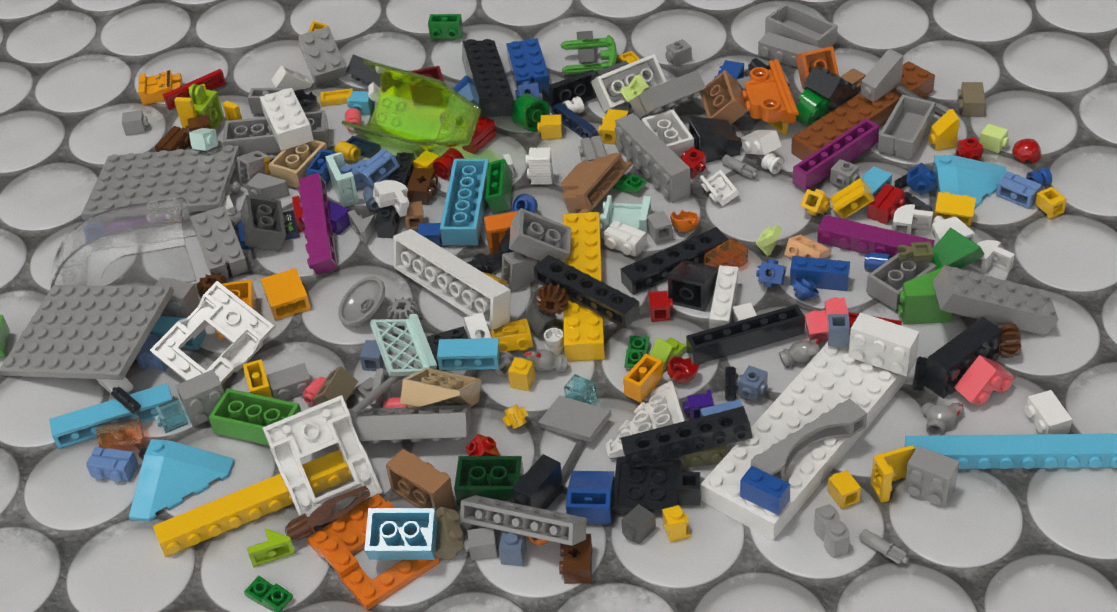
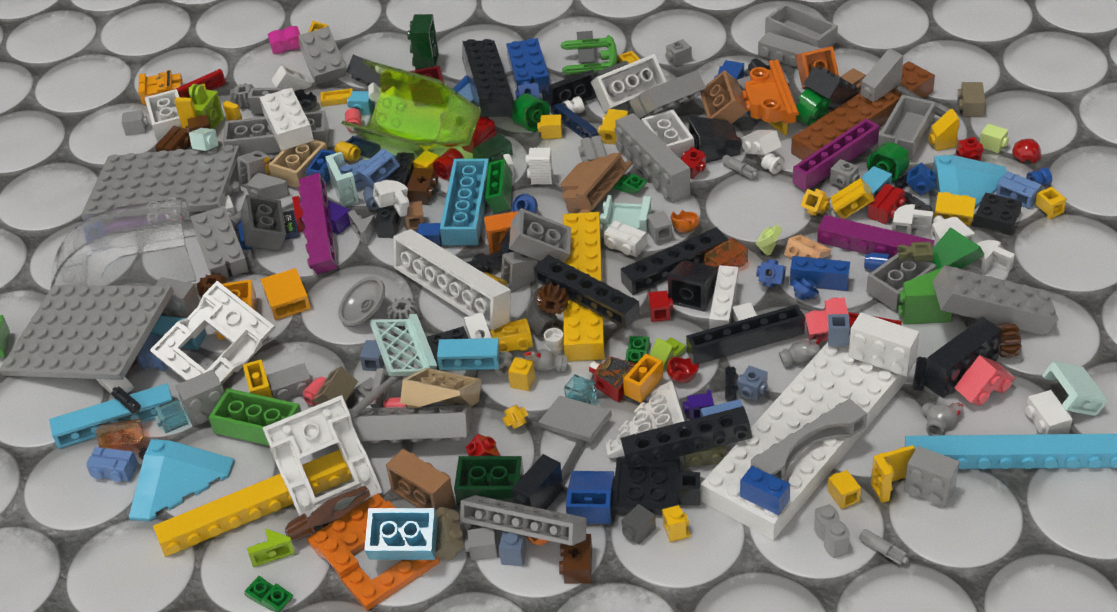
(163, 112): none -> white brick
(240, 94): none -> light grey gear
(284, 39): none -> dark pink brick
(423, 41): none -> dark green brick
(445, 26): green brick -> none
(493, 149): none -> clear green brick
(610, 376): none -> torso
(635, 88): yellowish green bracket -> none
(720, 187): white bracket -> none
(890, 158): none -> green brick
(998, 213): none -> black brick
(1082, 391): none -> light aqua panel

